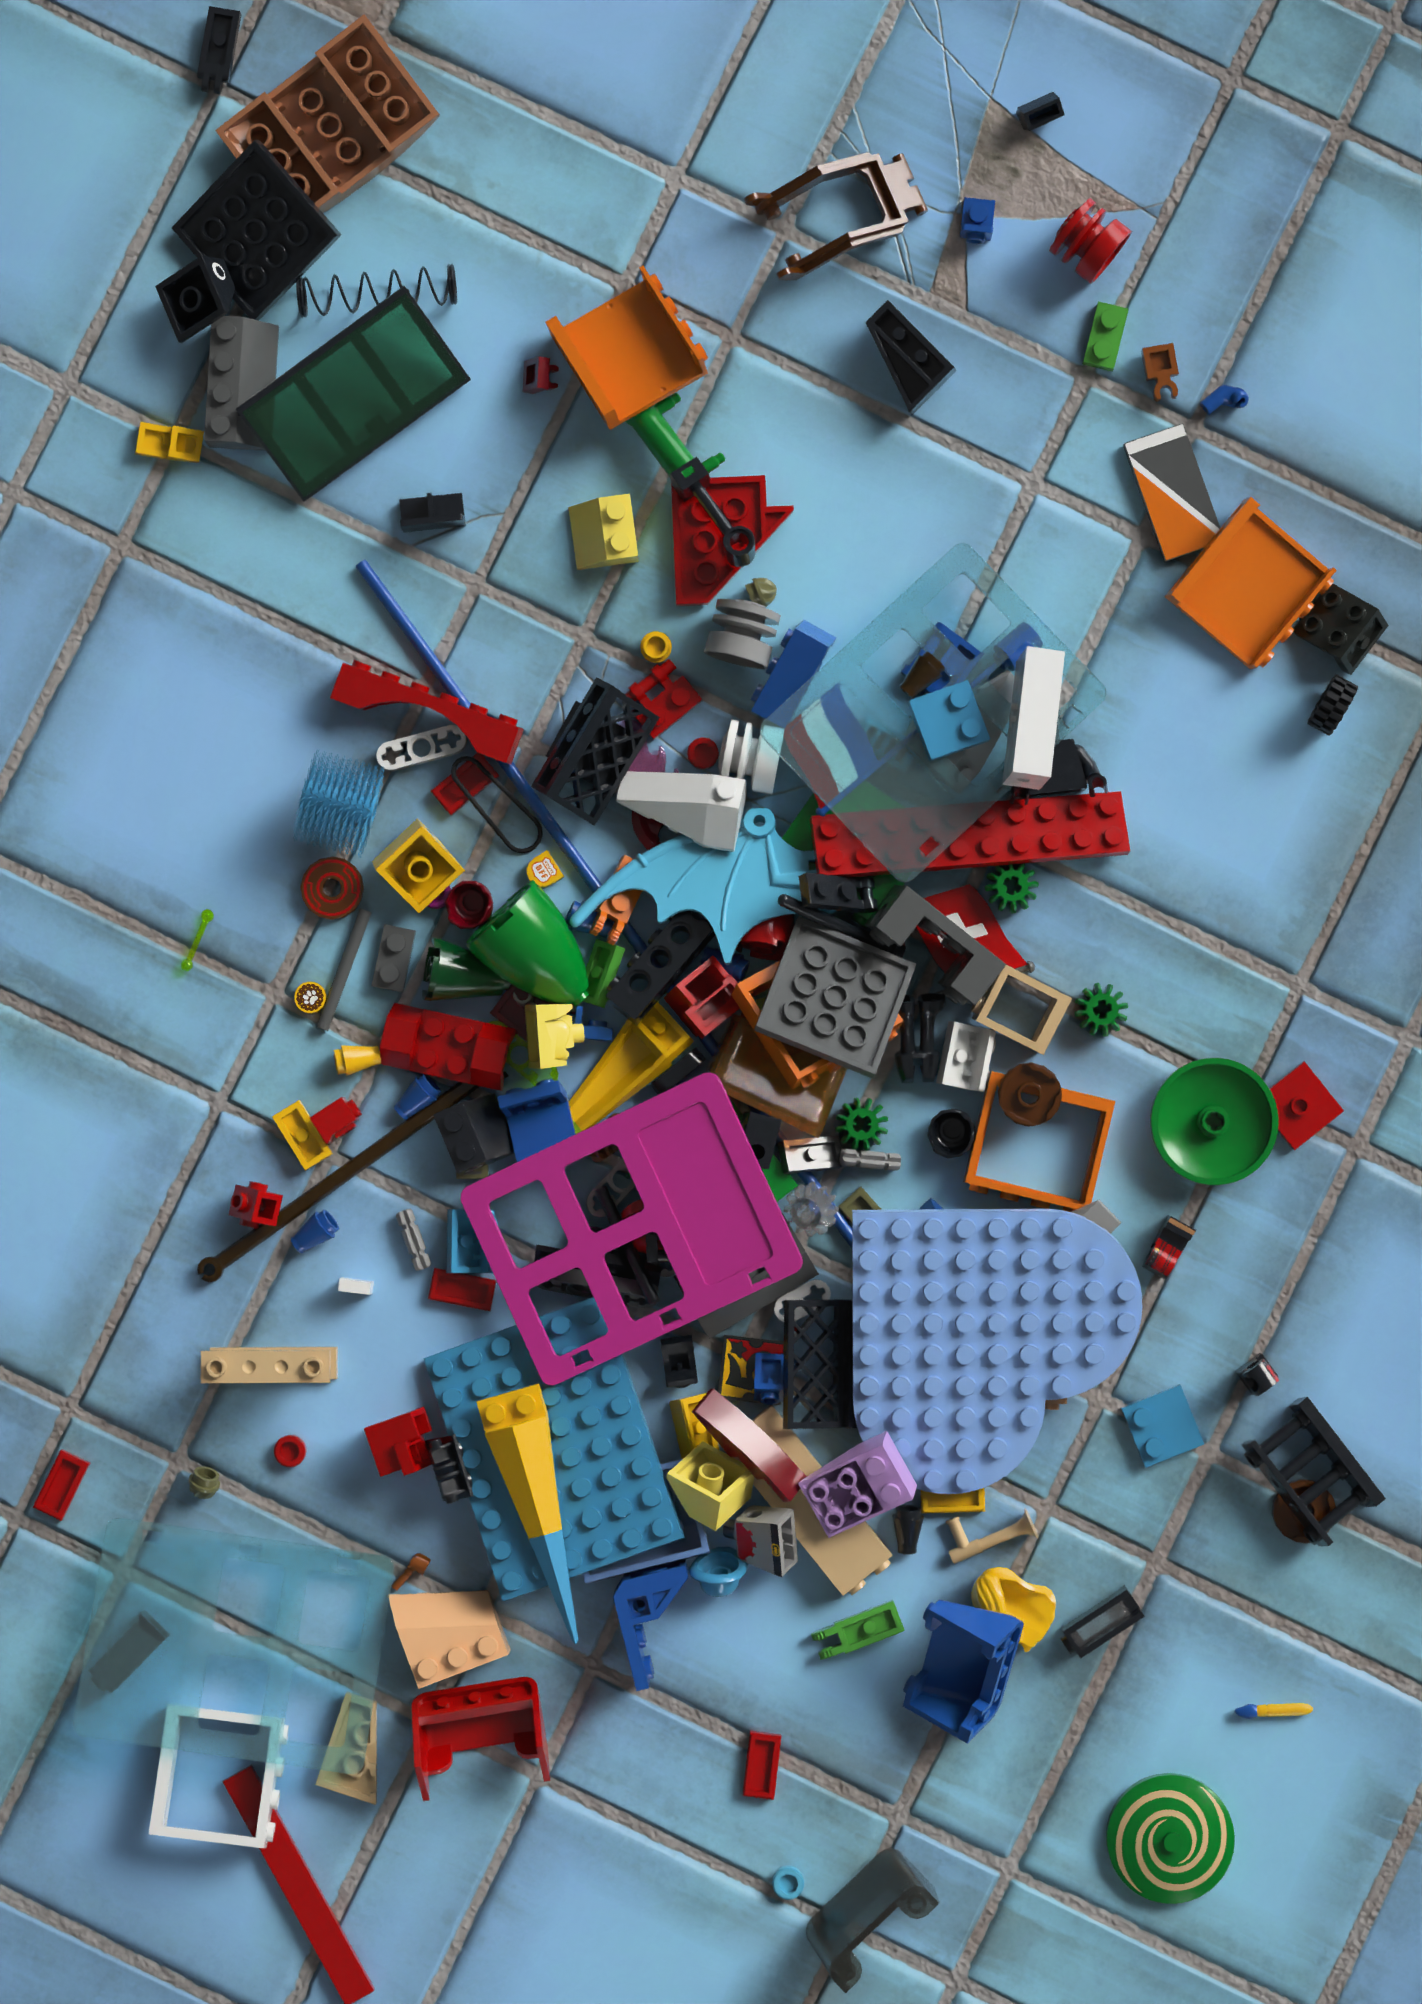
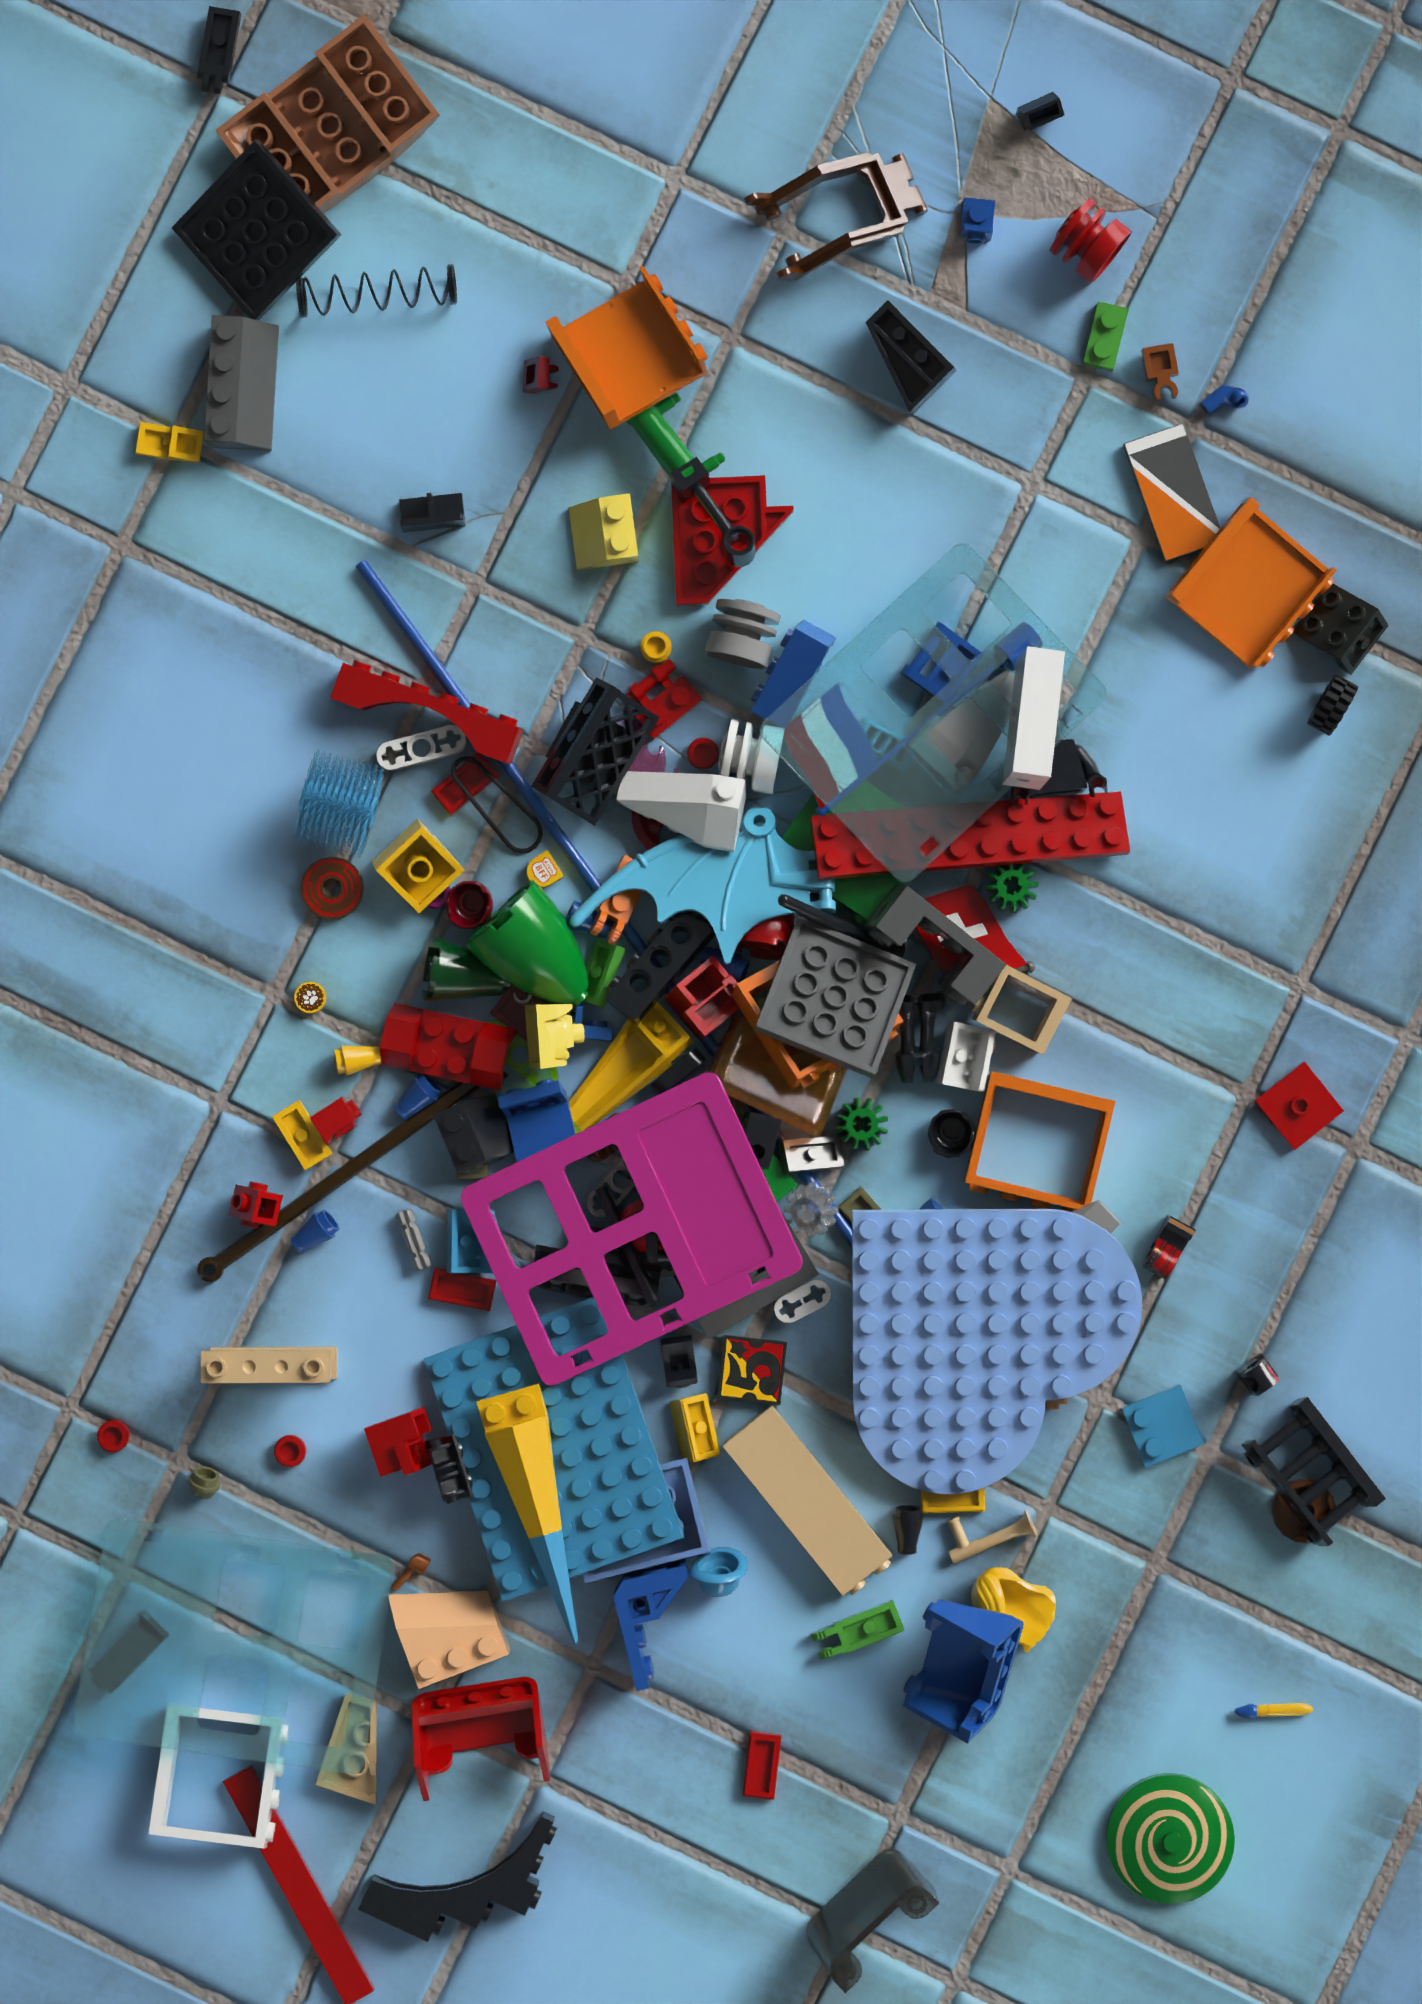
(61, 1485): red tile -> none
(113, 1435): none -> red tile
(196, 296): black slope -> none
(207, 916): clear neon green hinge -> none
(344, 969): dark grey bar -> none
(353, 393): clear green door -> none
(356, 1286): white tile -> none
(393, 958): dark grey plate -> none
(419, 1907): none -> black arch
(711, 1485): light yellow slope -> none
(749, 1443): slope -> none
(761, 591): olive plate -> none
(765, 1538): light grey torso -> none
(768, 1378): blue bracket -> none
(788, 1882): medium azure tile -> none
(837, 893): black plate -> none
(841, 1368): black fence -> none
(859, 1485): lavender slope -> none
(870, 1159): light grey axle -> none
(922, 674): dark brown cone -> none
(948, 720): dark azure plate -> none
(1029, 1075): reddish brown tile -> none
(1092, 1002): green gear -> none
(1101, 1623): black window -> none
(1214, 1121): green dish -> none

